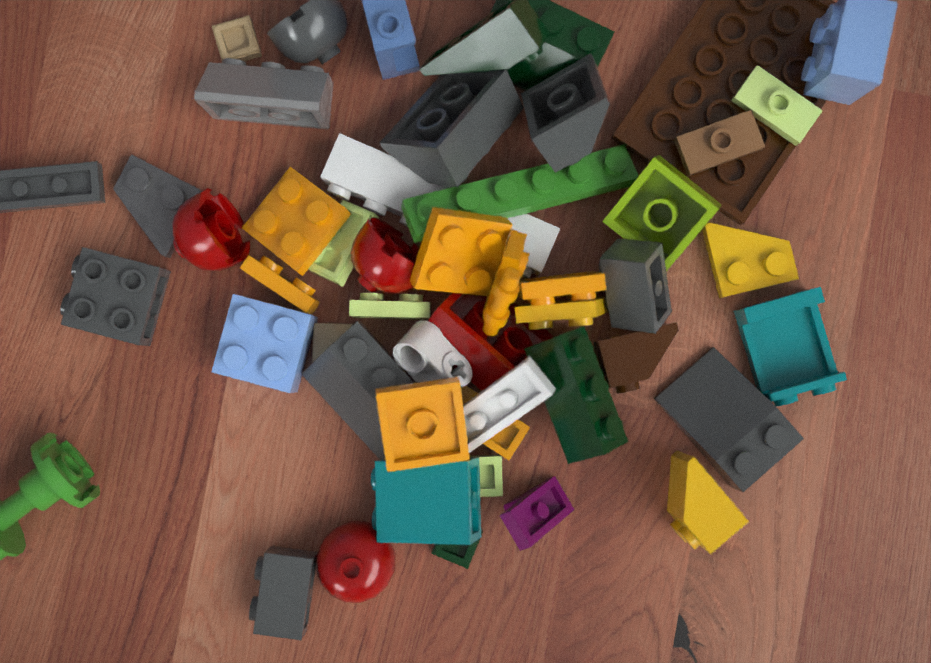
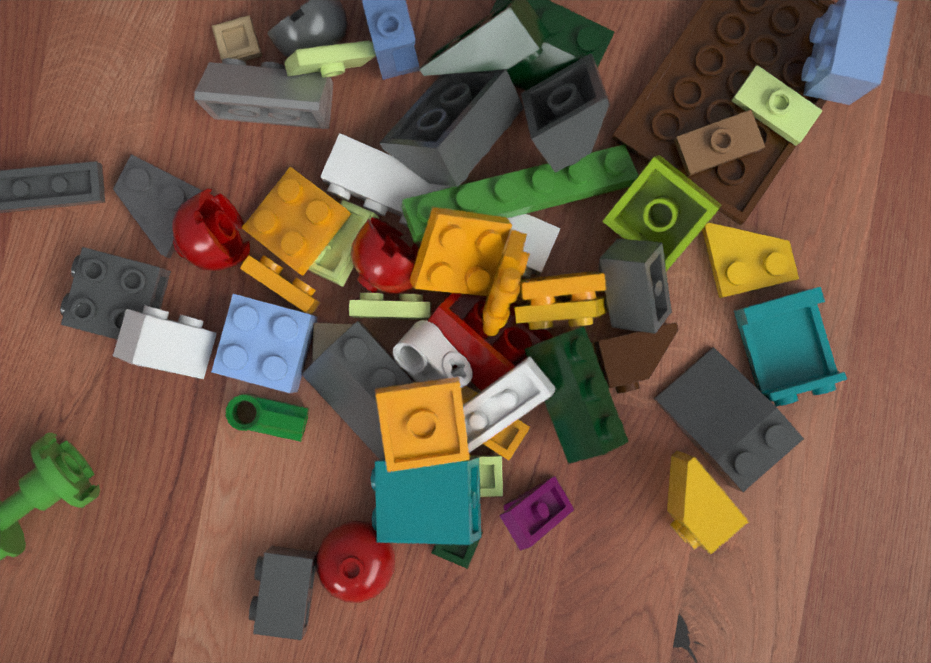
(165, 344): none -> white brick
(271, 417): none -> green piece
(330, 59): none -> yellowish green plate

